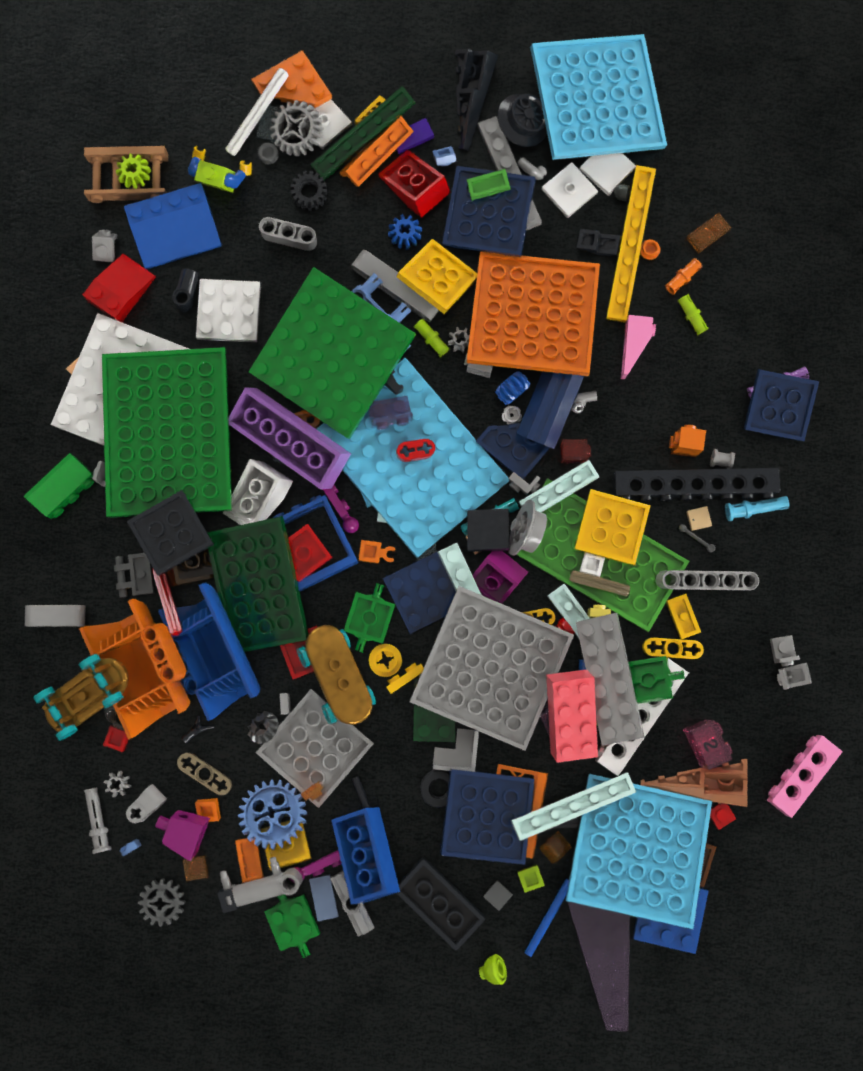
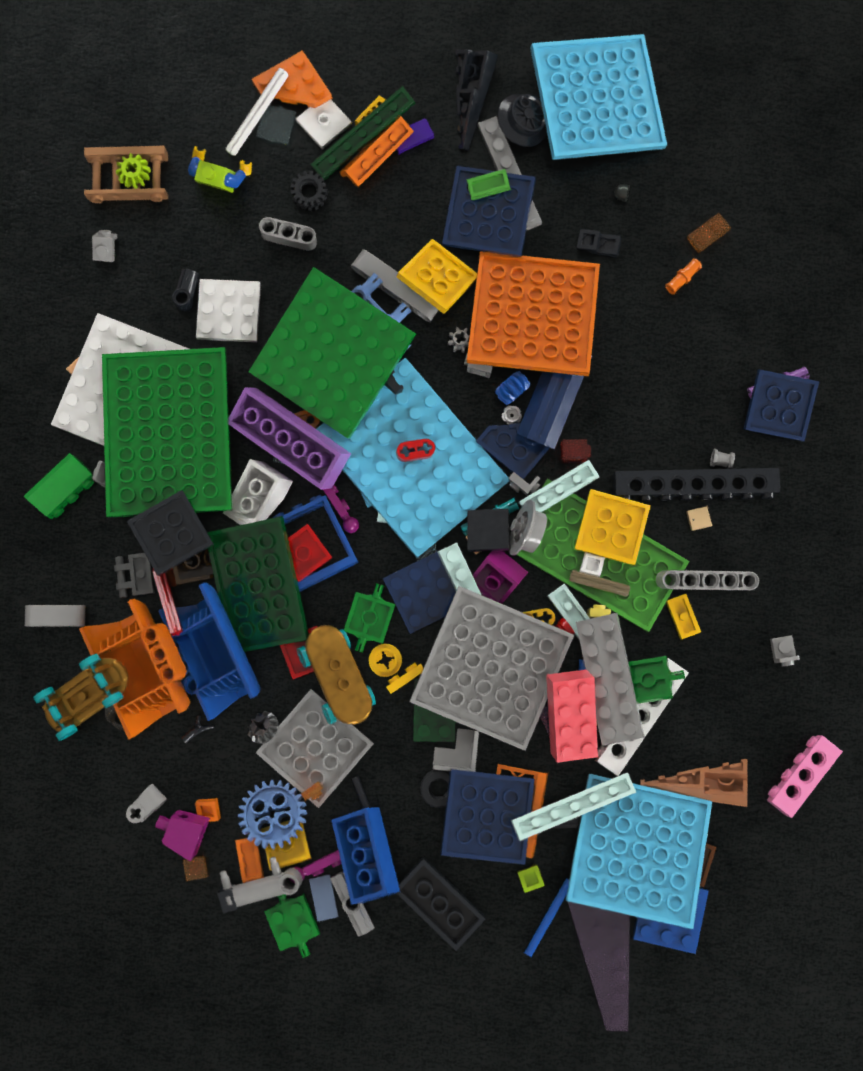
(92, 794): light grey pin -> none
(110, 784): light grey gear -> none
(116, 739): red tile -> none
(119, 287): red slope -> none
(130, 847): medium blue tile -> none
(162, 892): dark grey gear -> none
(173, 226): blue slope -> none
(188, 770): dark tan beam -> none
(268, 153): dark grey tile -> none
(285, 703): light grey tile -> none
(310, 120): light grey gear -> none
(372, 552): orange plate -> none
(390, 412): clear purple bracket -> none
(404, 238): blue gear -> none
(415, 182): red slope -> none
(431, 337): lime pin -> none
(444, 156): medium blue plate -> none
(494, 970): lime brick -> none
(497, 895): dark grey tile -> none
(530, 169): light grey arm -> none
(555, 847): clear orange slope -> none
(569, 190): white plate -> none
(581, 400): light grey arm -> none
(607, 170): white tile -> none
(631, 244): yellow plate -> none
(637, 335): bright pink slope -> none
(650, 249): orange plate -> none
(687, 654): yellow beam -> none
(688, 441): orange brick -> none
(693, 314): lime pin -> none
(708, 743): clear pink brick -> none
(710, 548): dark grey hinge -> none
(721, 815): red plate -> none
(747, 509): medium azure pin -> none
(794, 676): light grey bracket -> none

